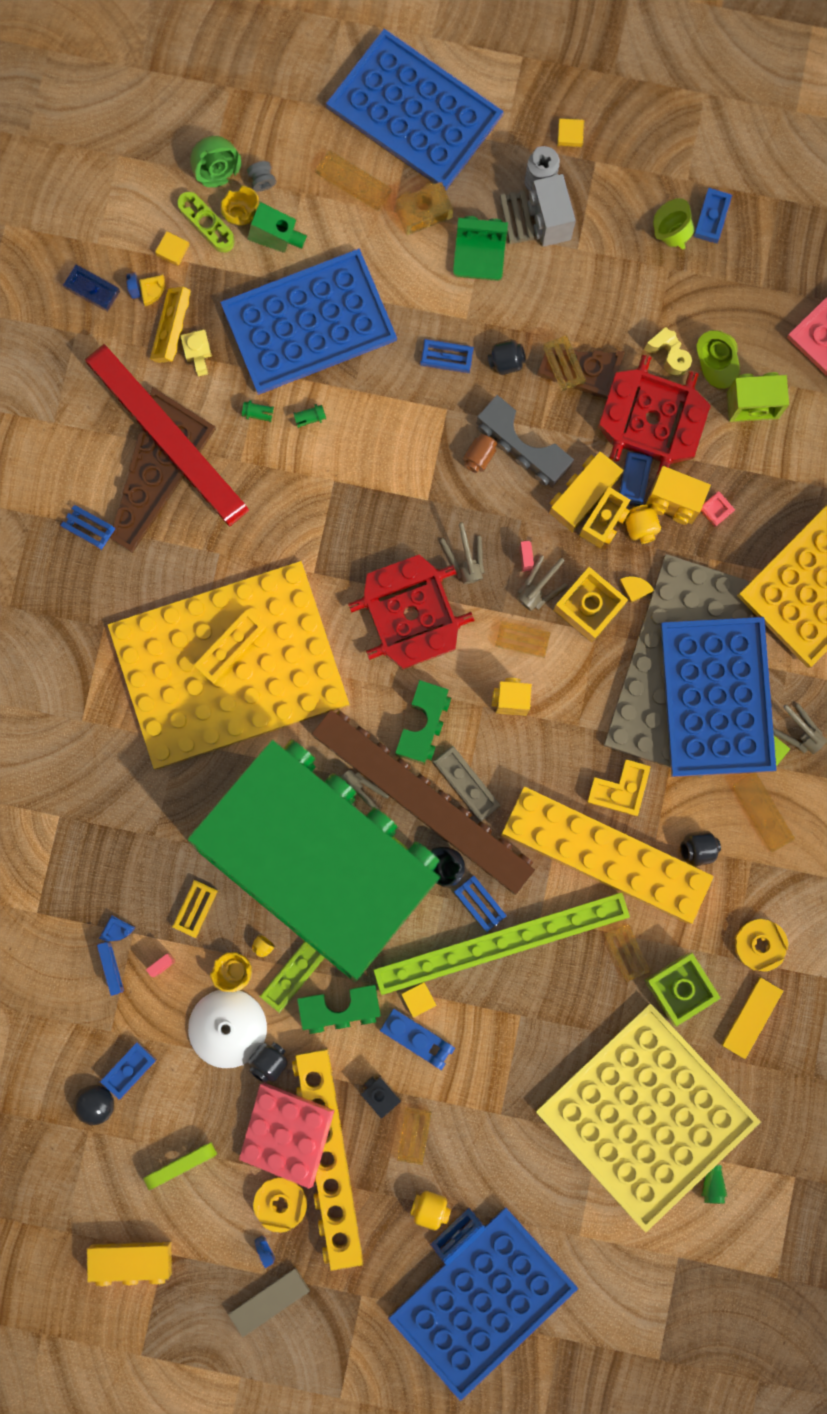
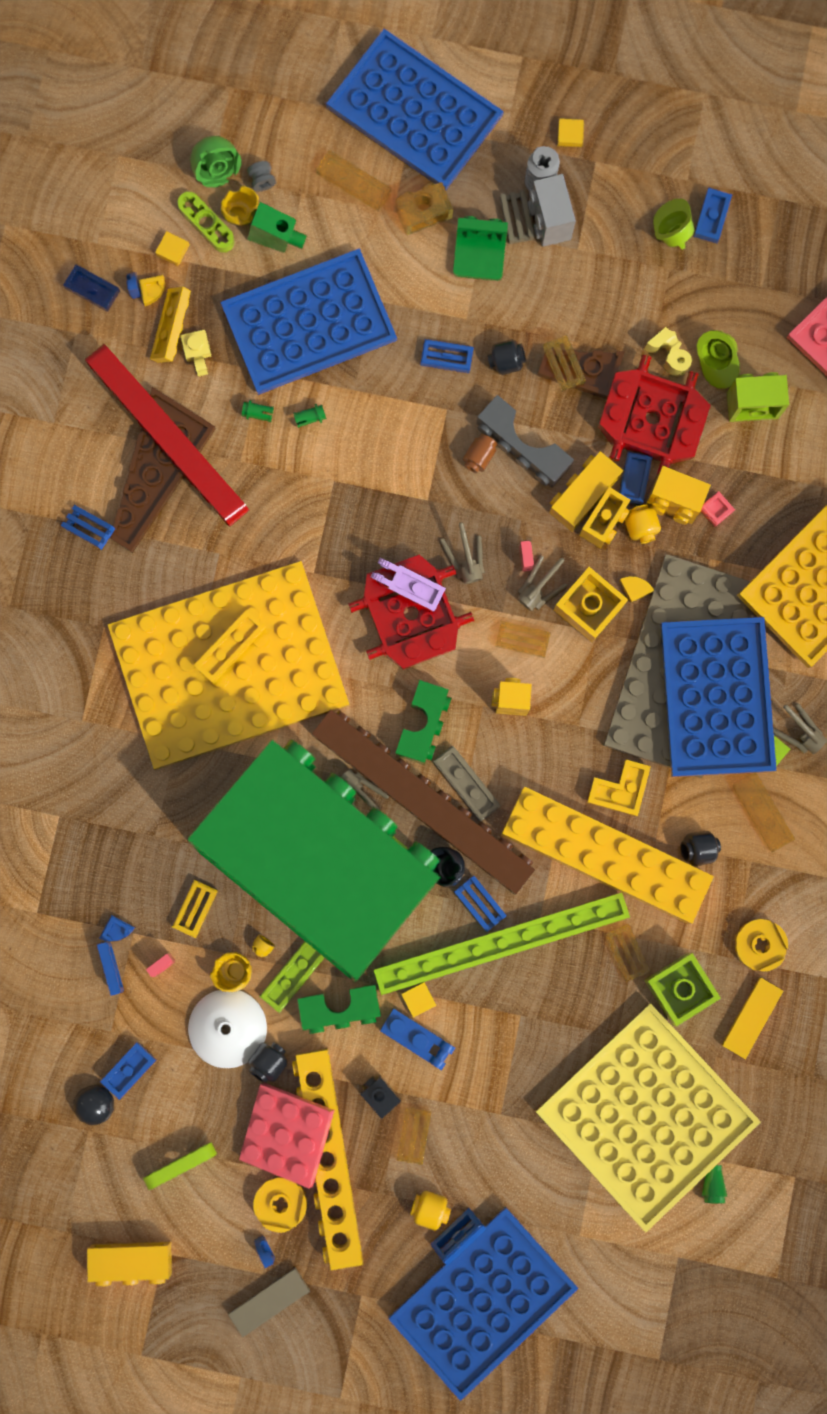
(411, 585): none -> lavender hinge

